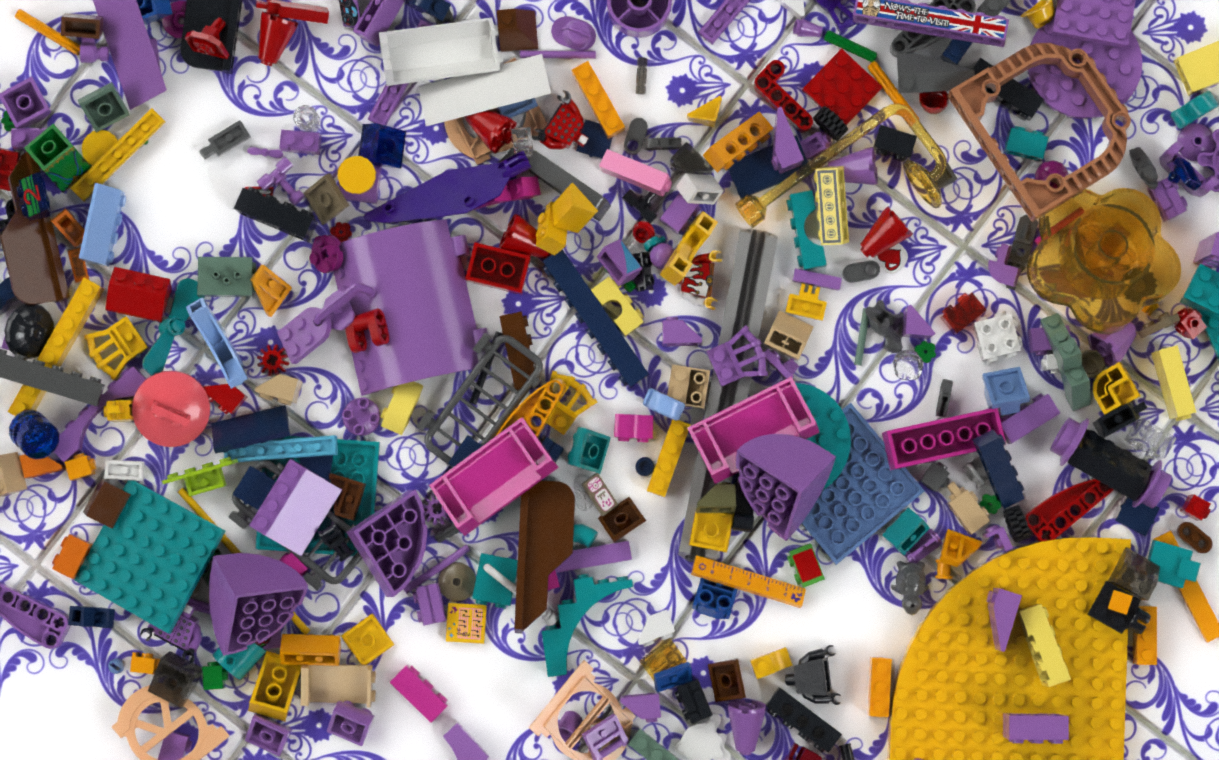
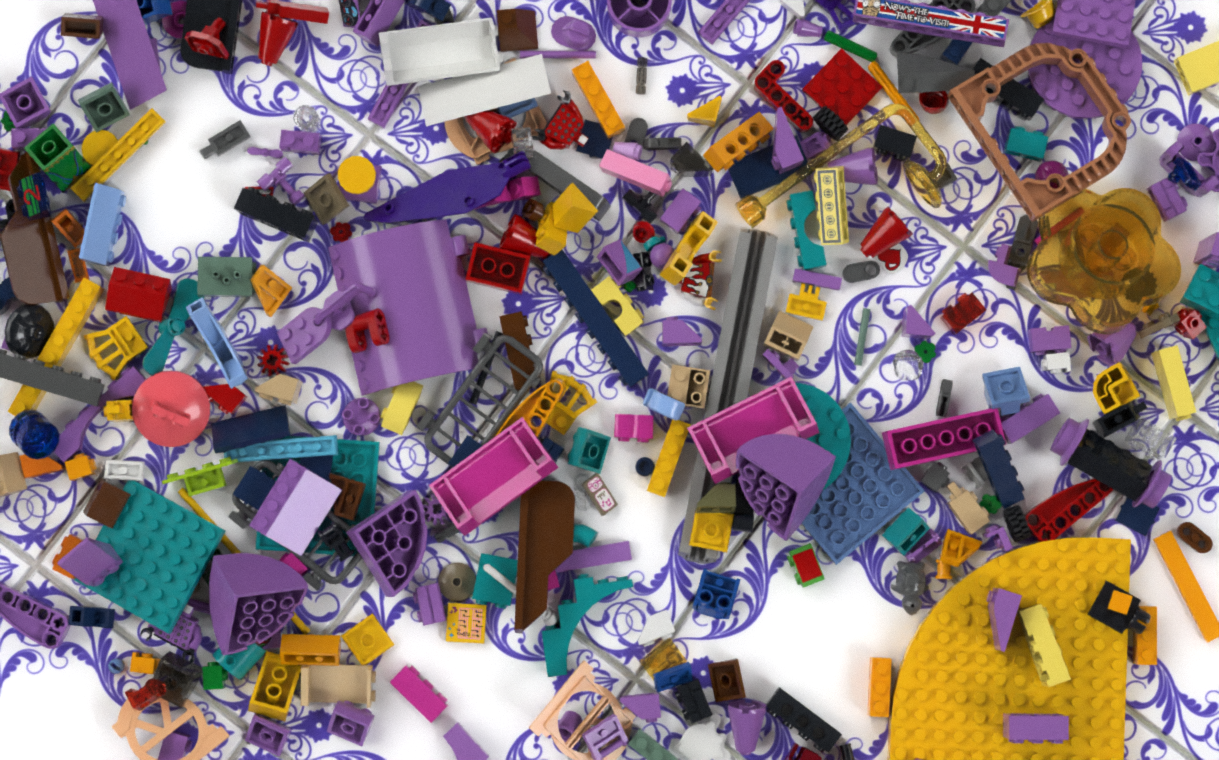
(47, 31): light orange axle -> none
(90, 53): medium lavender piece -> none
(91, 561): none -> medium lavender slope
(147, 694): none -> clear red leg
(318, 254): magenta plate -> none
(382, 145): clear blue slope -> none
(437, 568): medium lavender bar -> none
(533, 210): none -> reddish brown plate
(622, 519): reddish brown slope -> none
(628, 149): none -> lavender cone
(699, 188): white brick -> none
(726, 364): medium lavender plate -> none
(748, 581): light orange tile -> none
(770, 663): yellow arch -> none
(813, 677): black torso -> none
(885, 324): dark grey animal -> none
(997, 336): white brick -> none
(1069, 361): sand green arch -> none
(1092, 363): dark tan hair -> none
(1135, 574): clear smoke slope -> none
(1144, 167): dark grey hinge -> none
(1174, 564): teal piece -> none
(1194, 109): teal animal -> none
(1196, 508): red brick -> none

